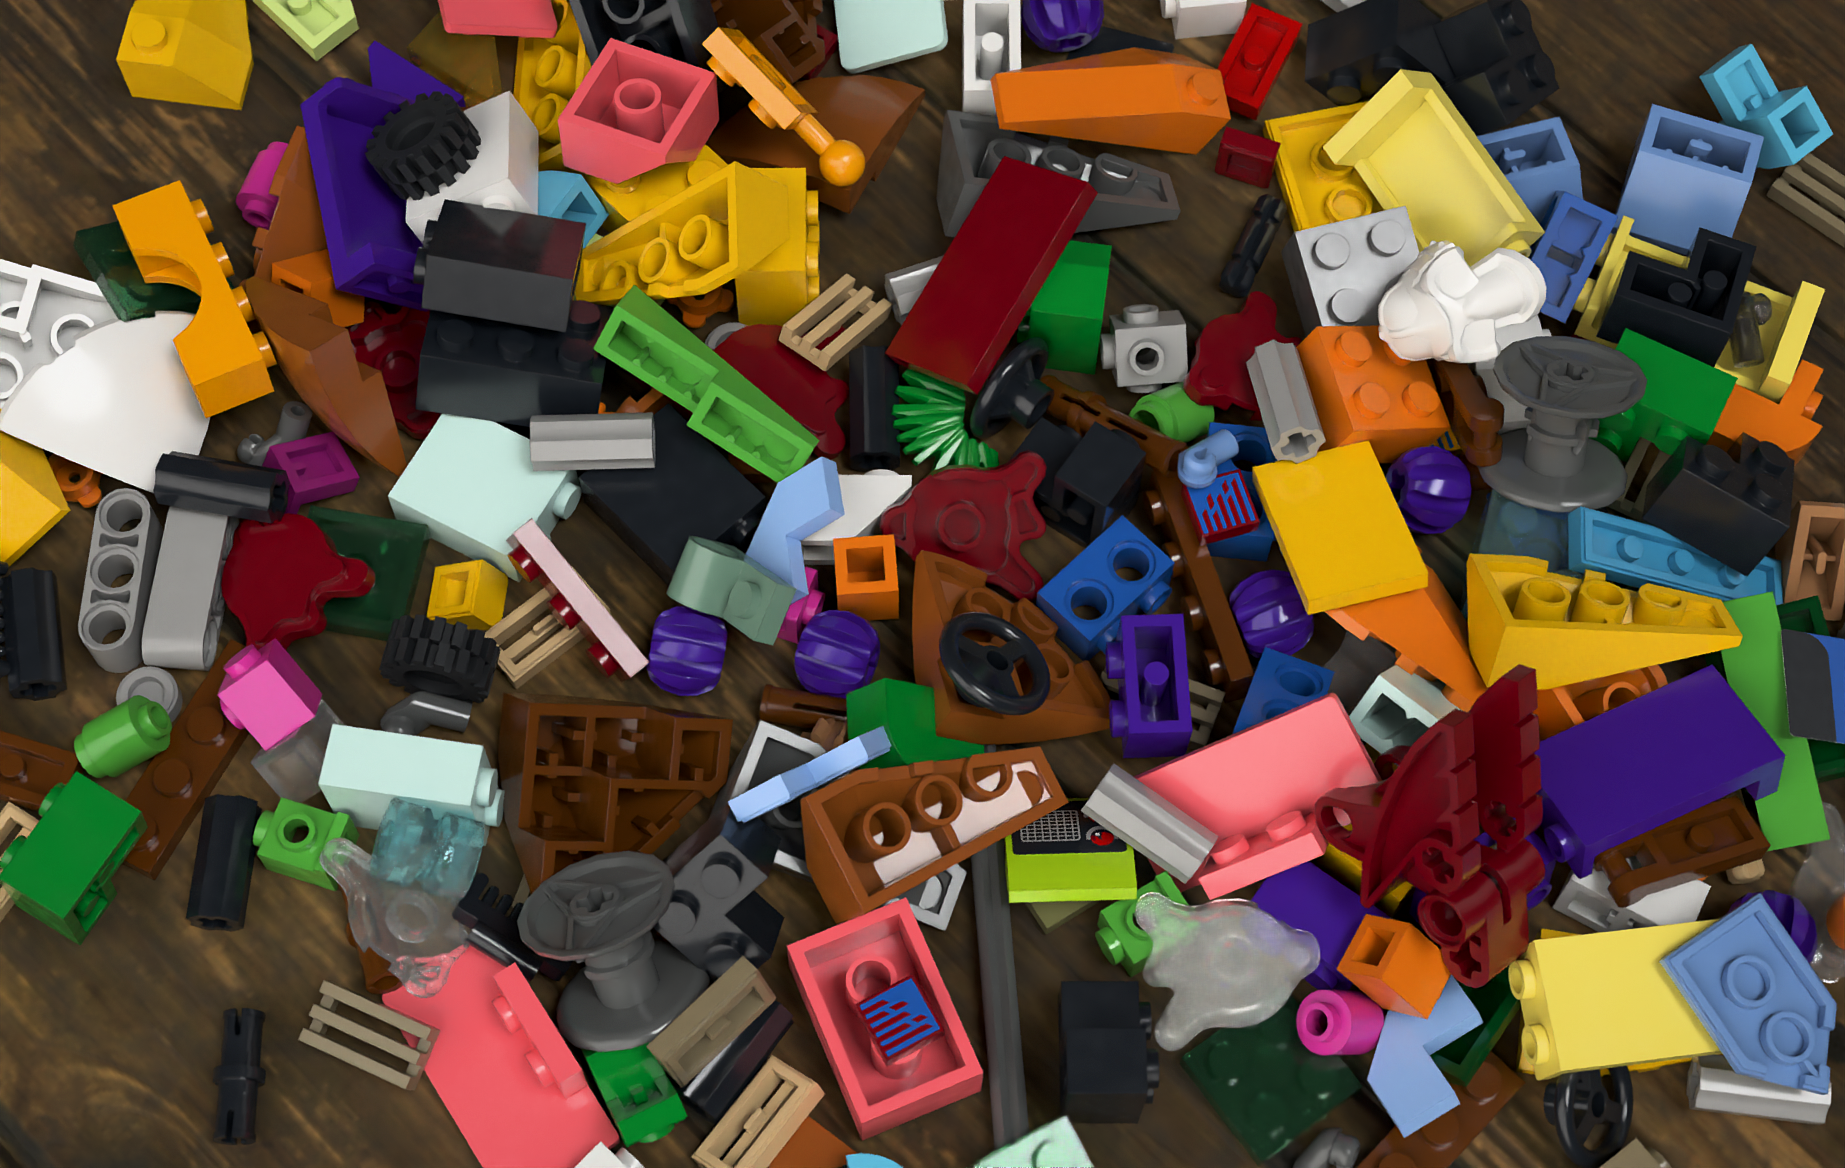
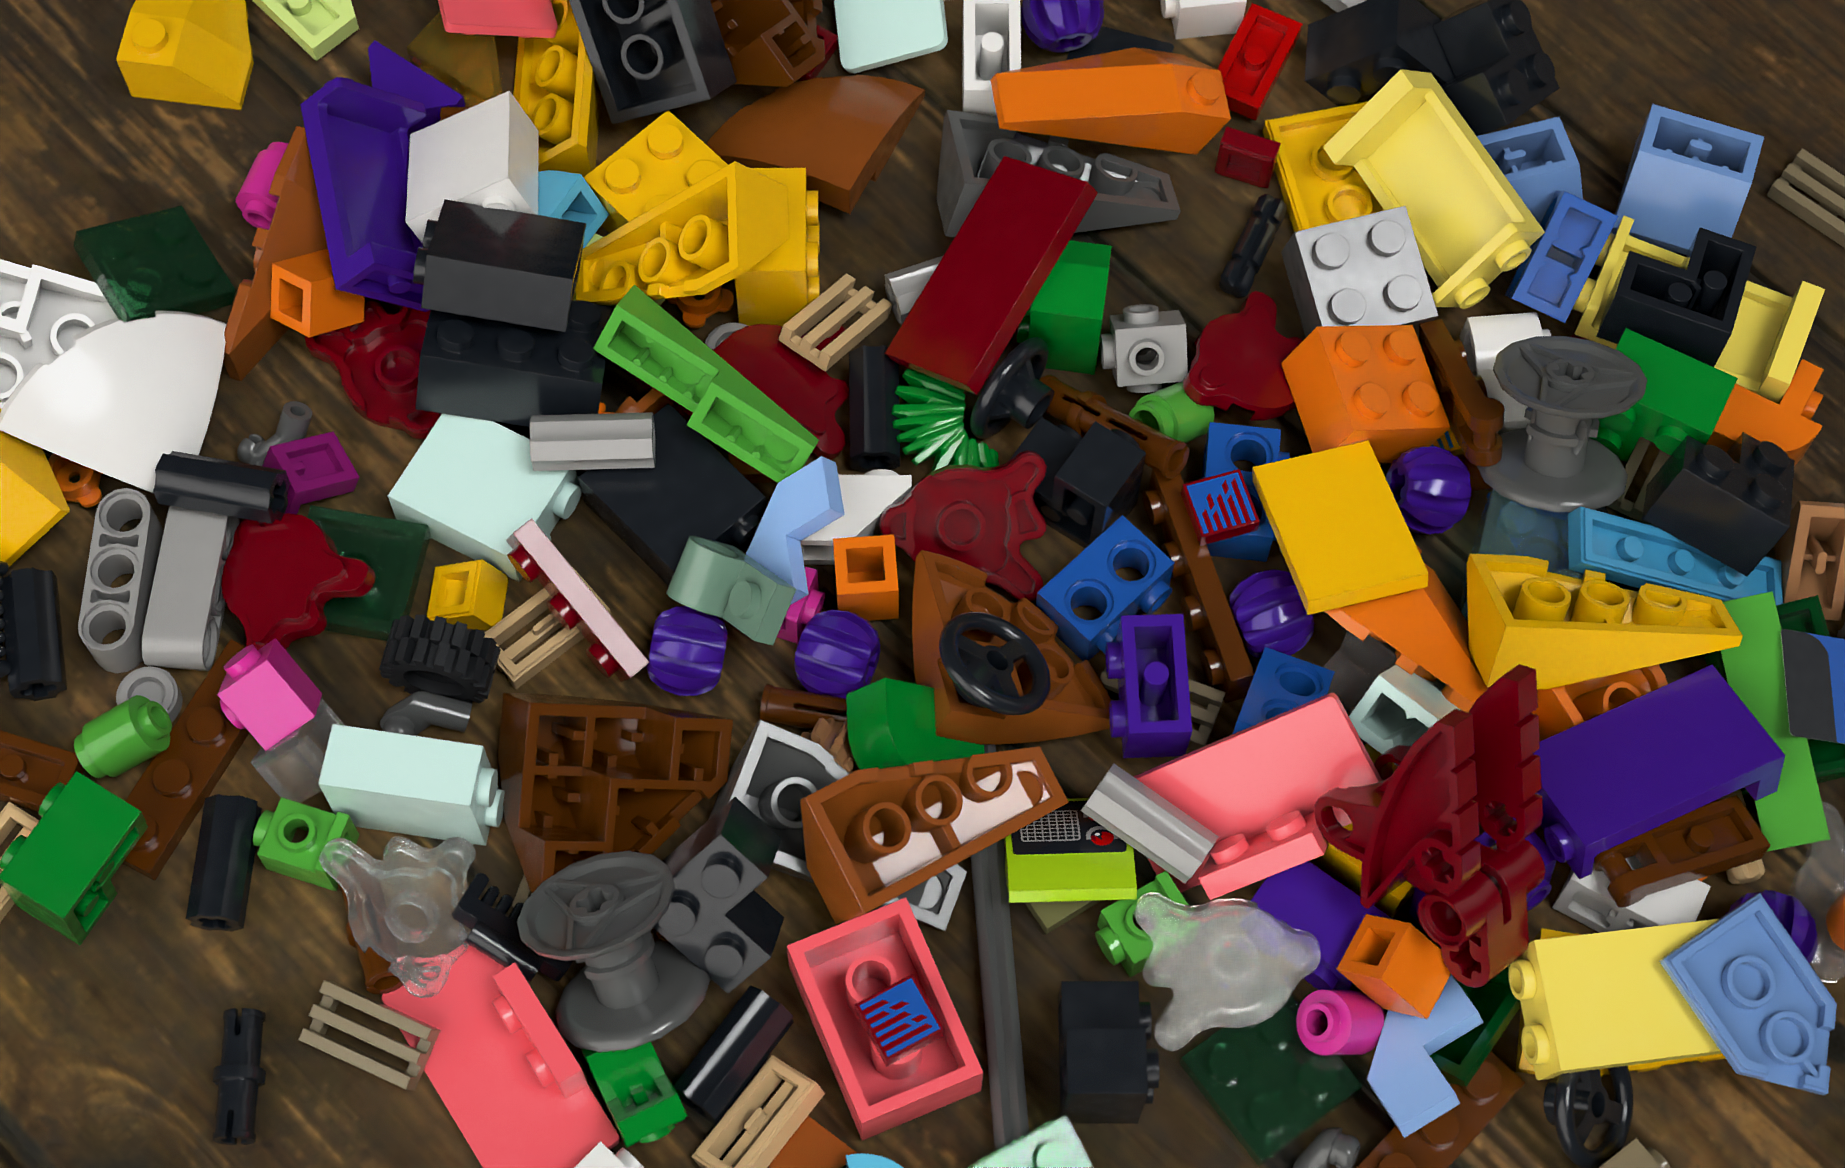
(217, 347): light orange arch -> none
(325, 371): dark orange brick -> none
(423, 145): black tyre -> none
(427, 849): clear light blue wheel -> none
(637, 113): coral slope -> none
(712, 1022): dark tan tile -> none
(781, 104): light orange plate -> none
(810, 775): light blue tile -> none
(1199, 463): medium blue arm -> none
(1285, 401): light grey axle -> none
(1453, 308): white head -> none
(1717, 1088): light grey axle -> none
(1745, 337): clear smoke arm -> none
(1753, 104): medium azure brick -> none

